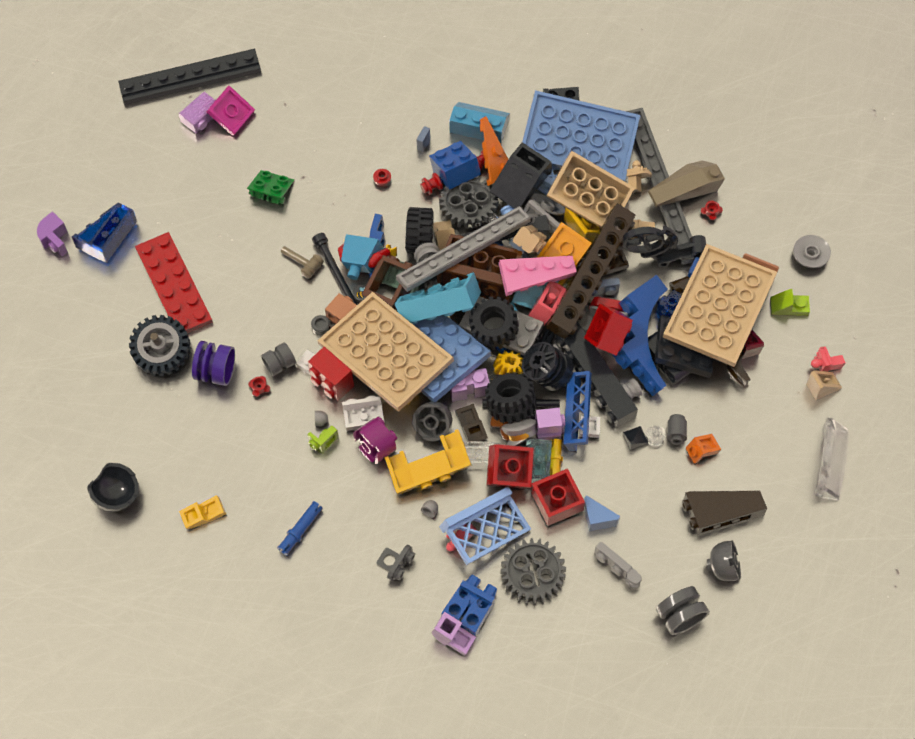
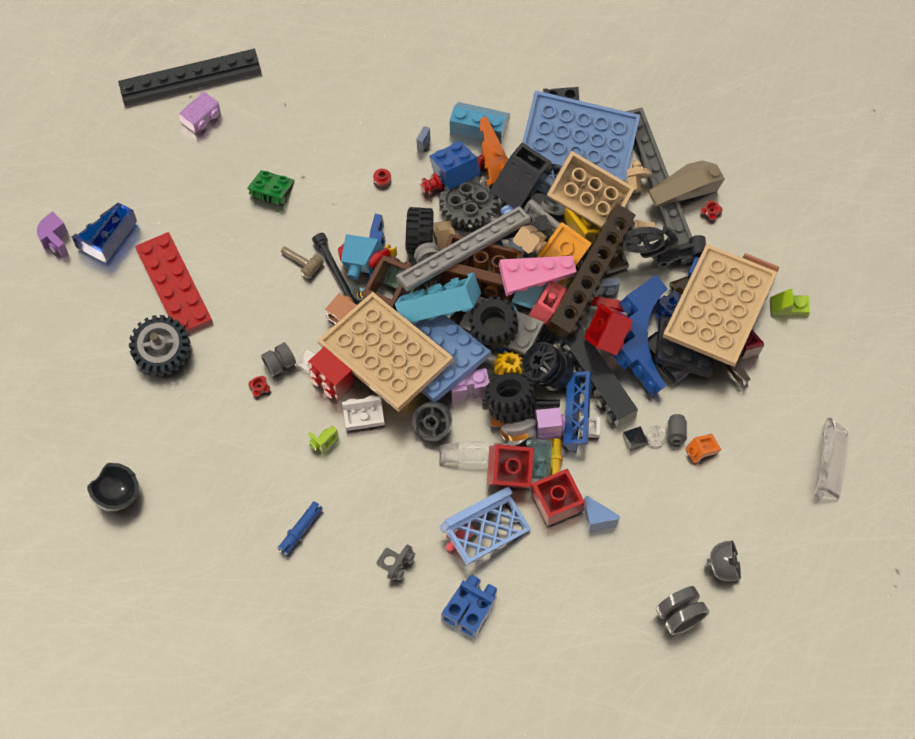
(202, 513): yellow slope -> none
(213, 363): dark purple wheel -> none
(230, 110): dark pink tile -> none
(320, 324): dark grey tile -> none
(321, 418): light grey hinge -> none
(375, 440): magenta brick -> none
(430, 468): yellow bracket -> none
(430, 508): light grey hinge -> none
(450, 633): lavender brick -> none
(471, 424): dark brown slope -> none
(515, 575): dark grey gear -> none
(618, 565): light grey hinge -> none
(632, 388): light grey wheel -> none
(721, 508): dark brown slope -> none
(814, 245): light grey dish -> none
(822, 383): tan slope -> none
(825, 362): coral piece -> none

